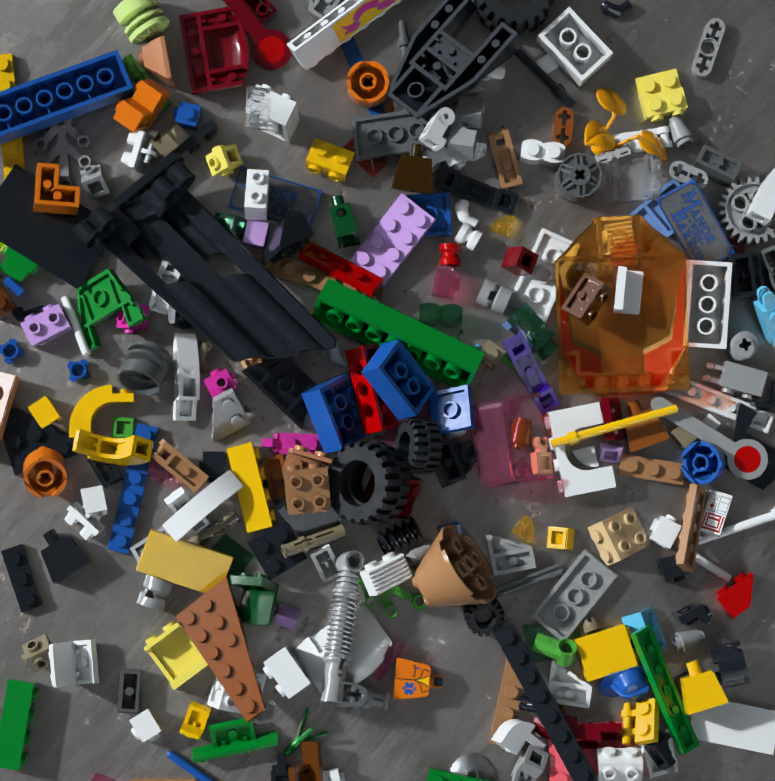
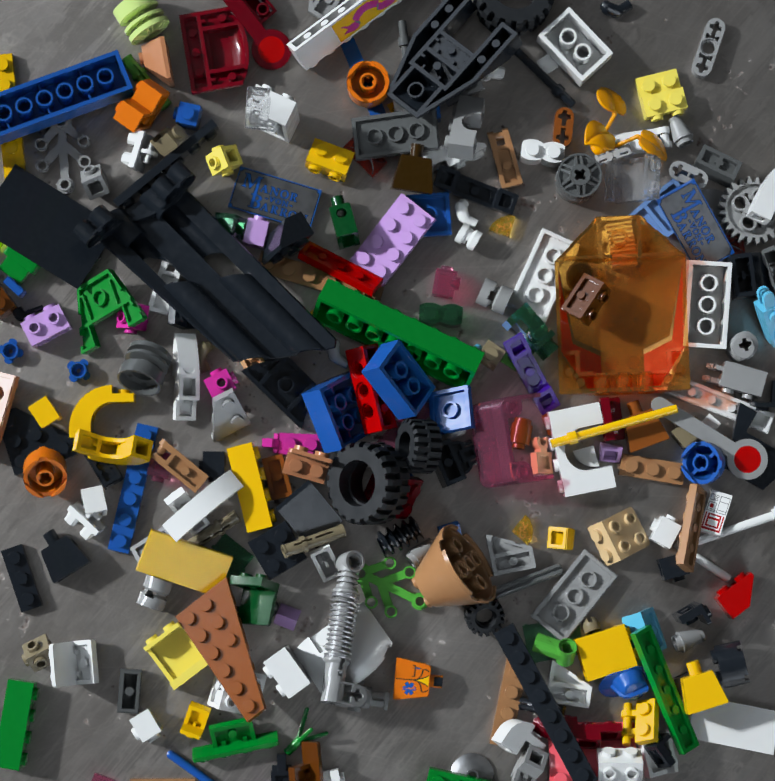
(52, 197): orange brick -> none
(75, 325): white bar -> none
(123, 427): bright green tile -> none
(257, 194): white brick -> none
(307, 488): medium nougat bracket -> none
(385, 574): white brick -> none
(387, 662): clear pink tile -> none
(436, 128): white leg -> none
(450, 254): red wheel -> none
(519, 261): dark red brick -> none
(628, 291): white panel -> none

